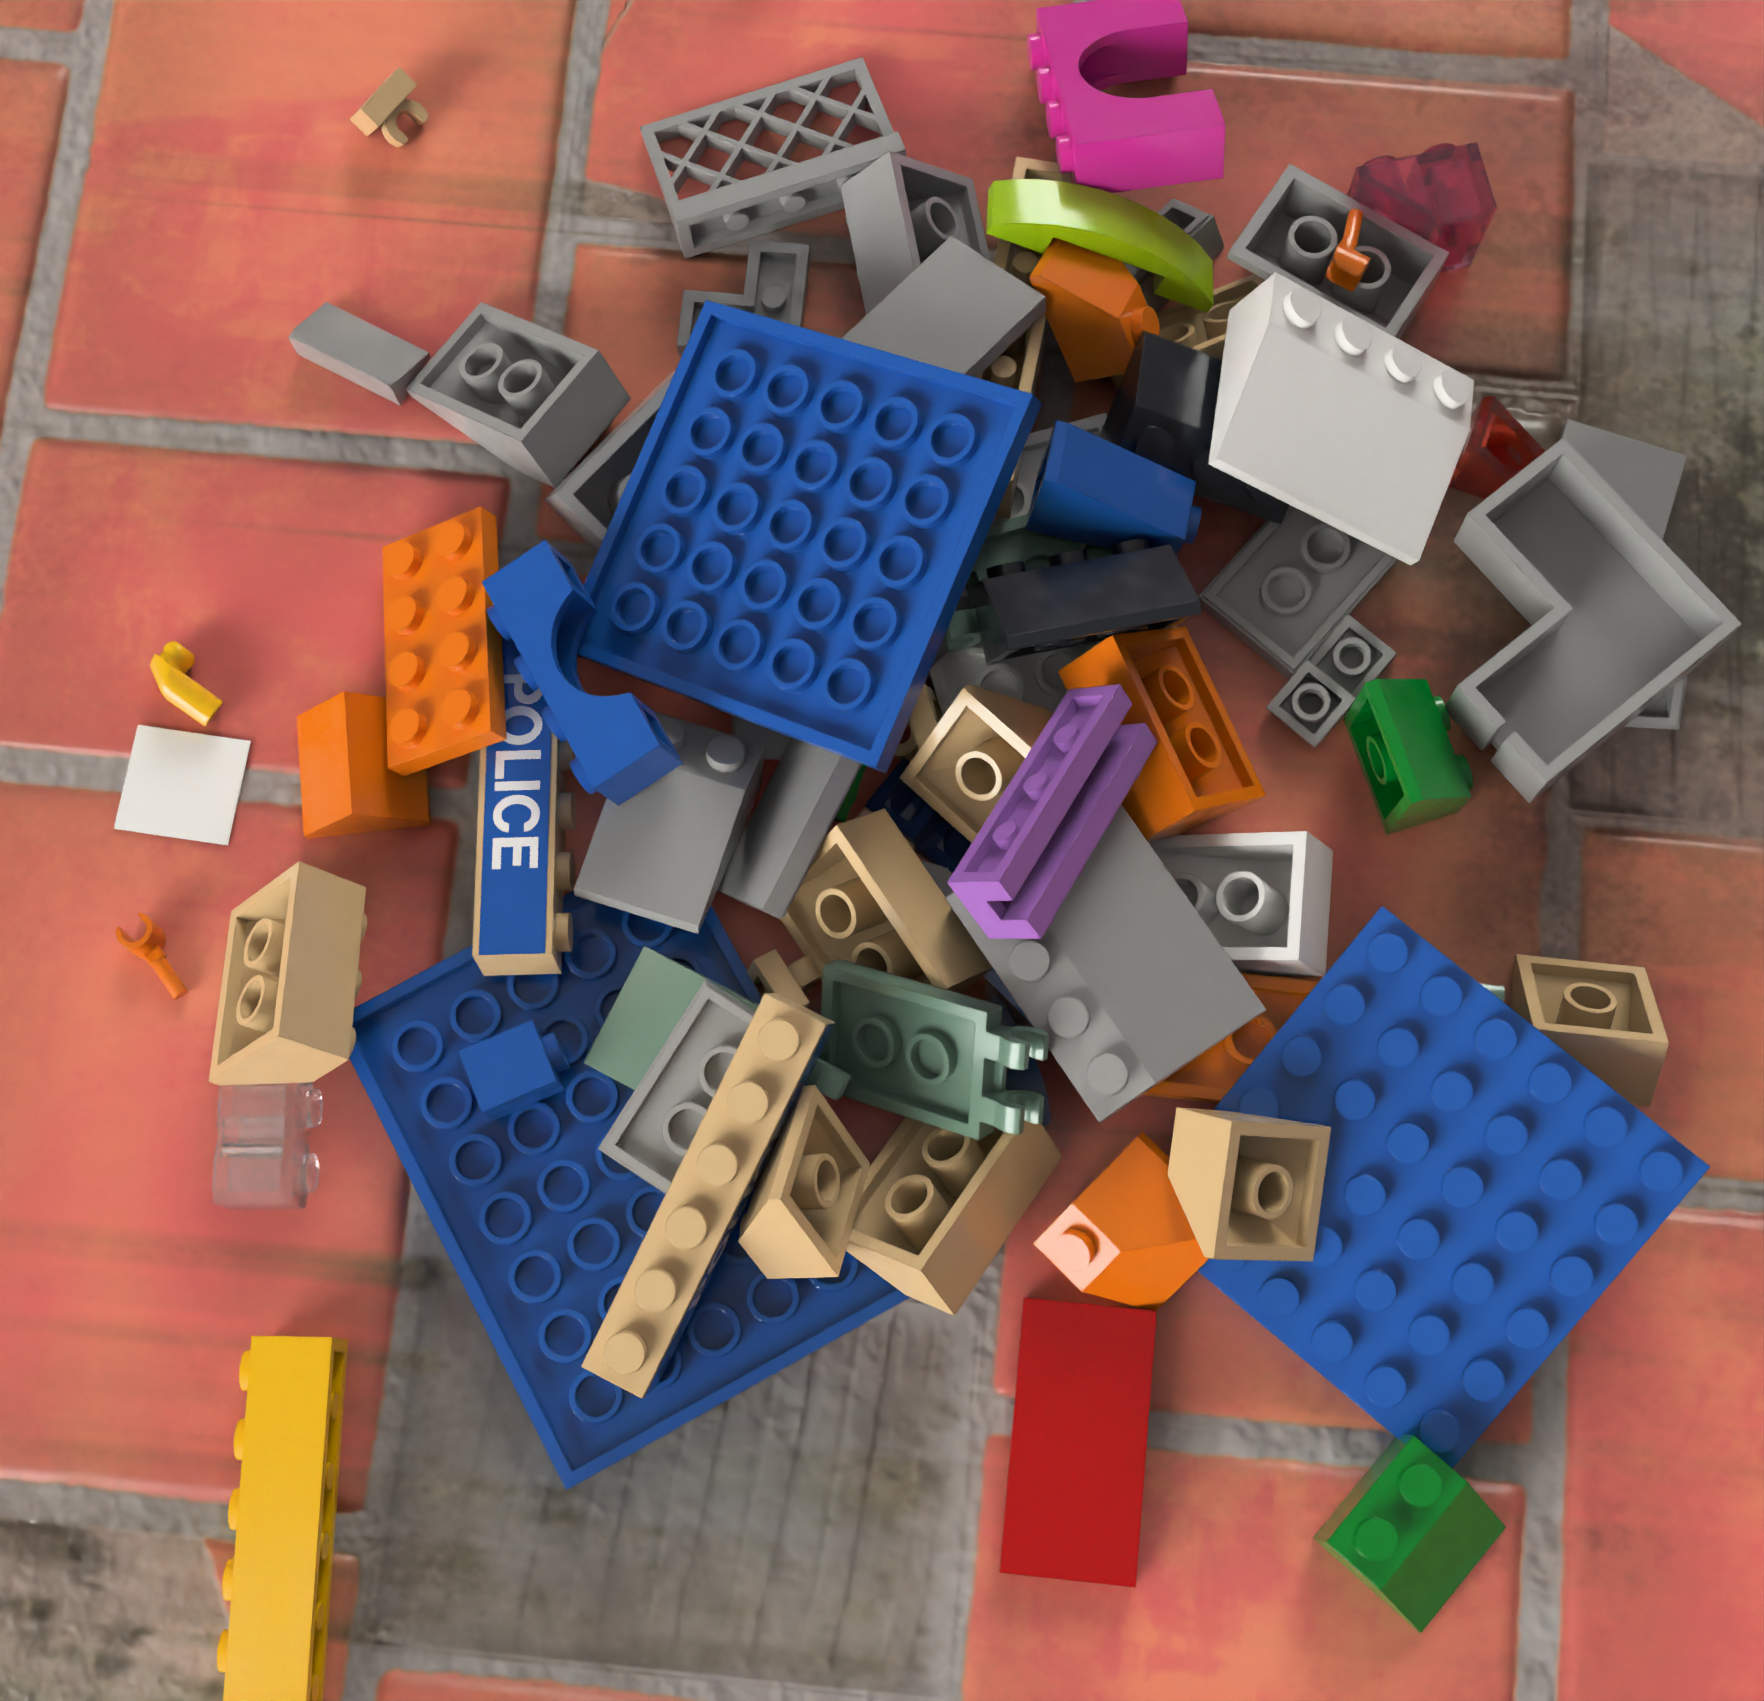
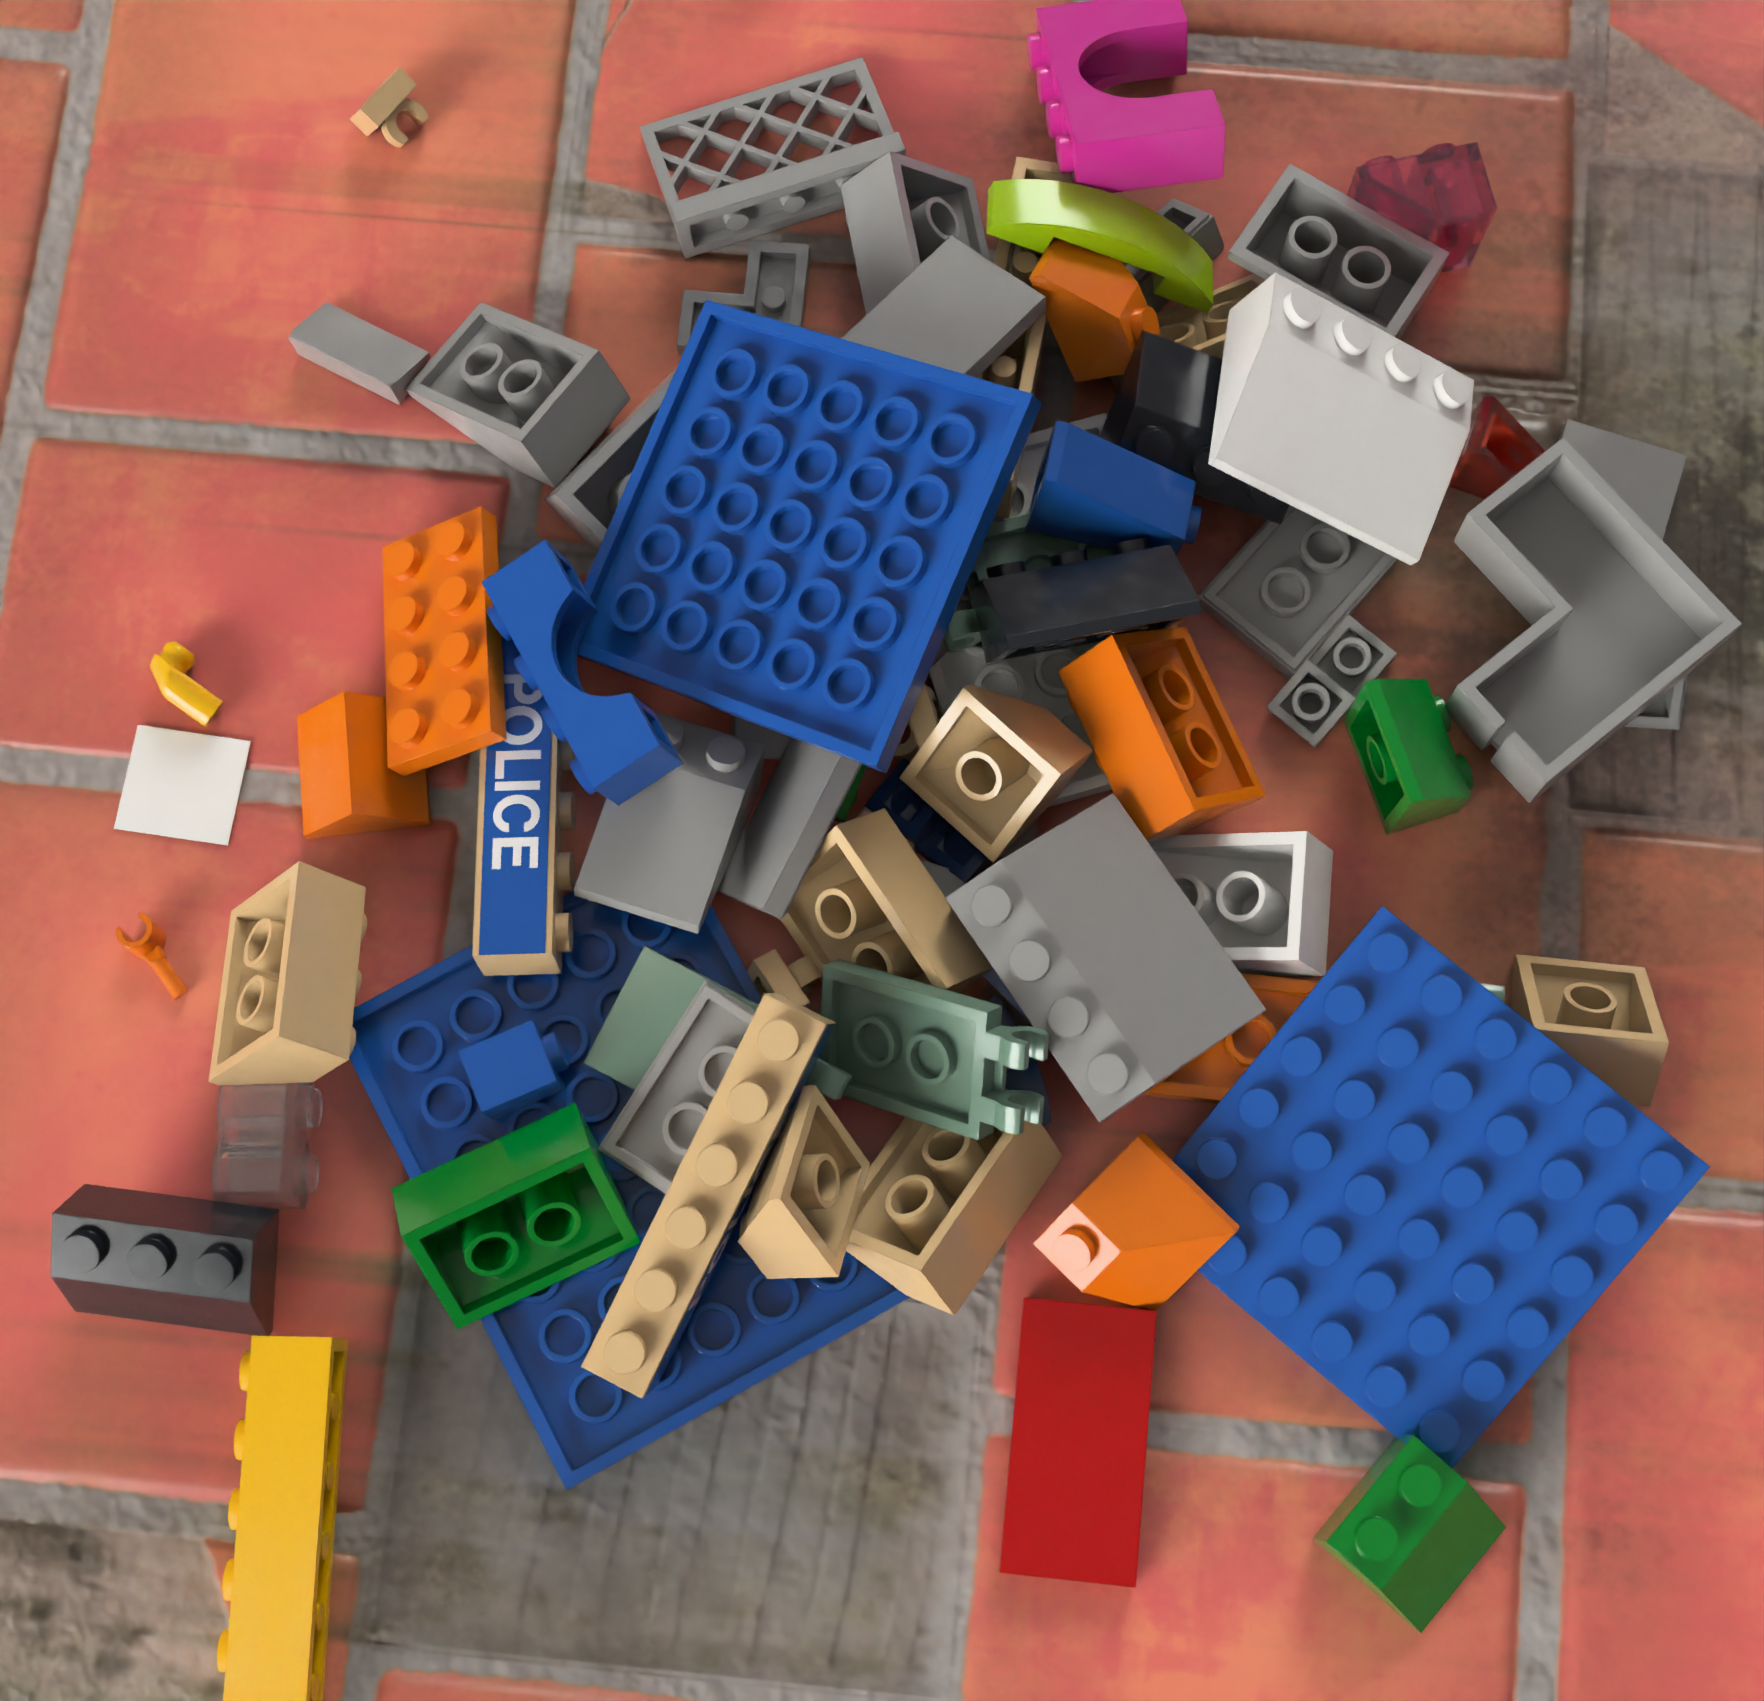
(167, 1259): none -> slope
(514, 1216): none -> green slope
(1052, 814): medium lavender brick -> none
(1249, 1183): tan slope -> none
(1347, 263): orange hand -> none

